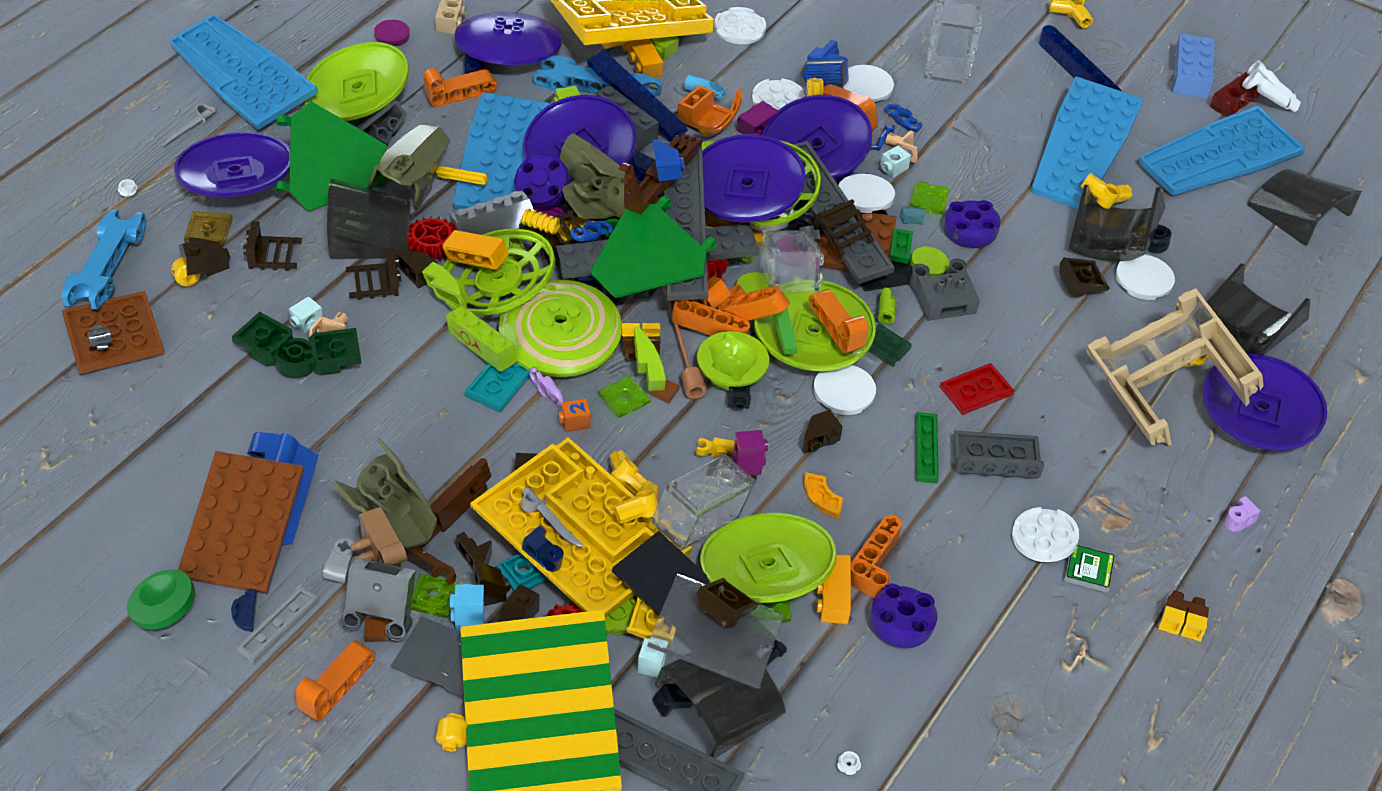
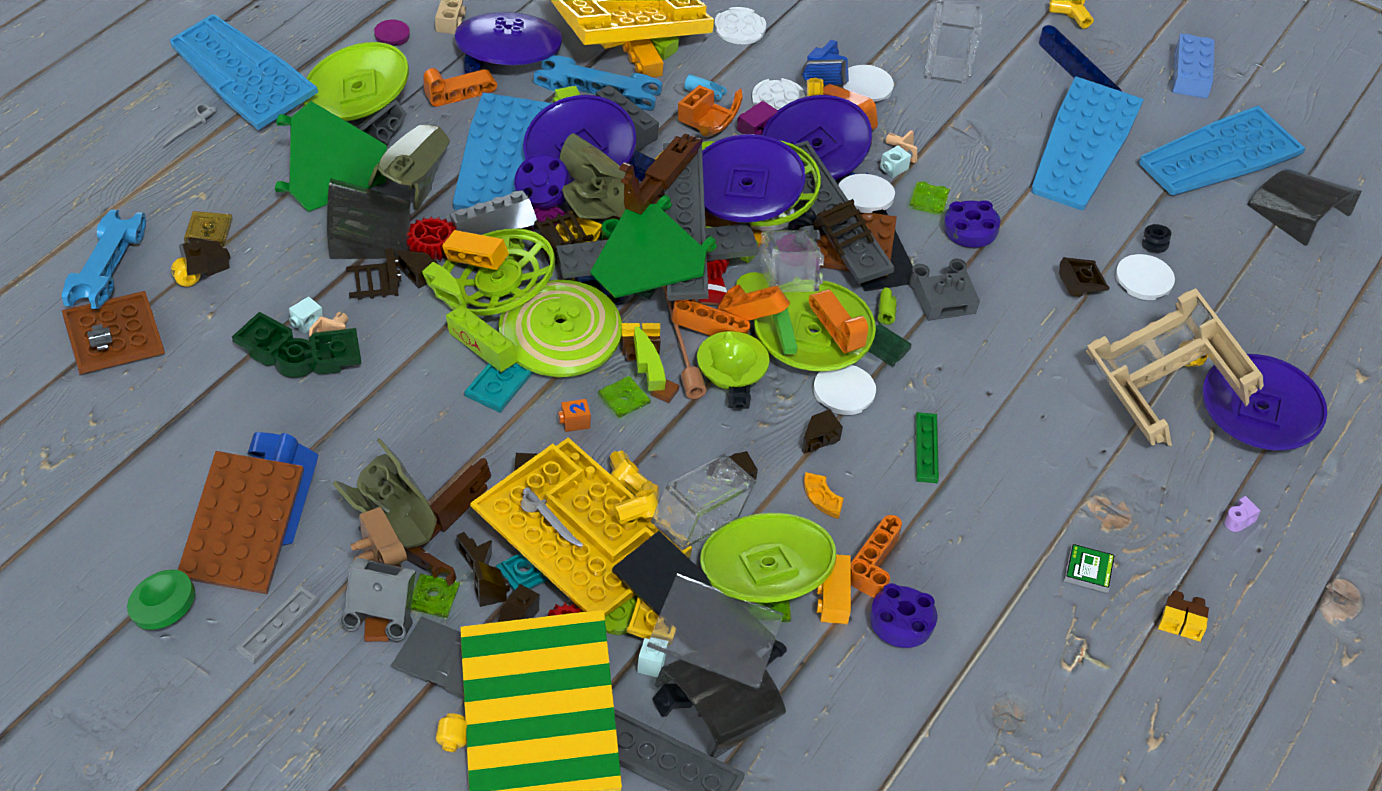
(127, 188): white plate -> none
(233, 164): dark purple dish -> none
(244, 610): dark blue tile -> none
(258, 248): dark brown plate -> none
(320, 696): orange beam -> none
(339, 561): light grey piece -> none
(462, 175): yellow axle -> none
(467, 605): medium azure brick -> none
(540, 221): yellow piece -> none
(542, 550): leg -> none
(546, 386): lavender piece -> none
(594, 226): blue piece -> none
(620, 79): clear blue beam -> none
(667, 162): blue slope -> none
(716, 292): orange brick -> none
(716, 447): yellow plate -> none
(724, 602): dark brown slope -> none
(750, 451): magenta brick -> none
(849, 757): white plate -> none
(886, 131): blue piece -> none
(900, 111): blue piece -> none
(901, 245): green plate -> none
(912, 215): clear light blue piece -> none
(931, 257): lime tile -> none
(976, 388): red tile -> none
(997, 454): dark grey bracket -> none
(1045, 534): white tile -> none
(1107, 193): yellow piece -> none
(1114, 232): clear smoke windscreen -> none
(1233, 96): clear red brick -> none
(1251, 319): clear smoke windscreen -> none
(1270, 86): white piece -> none

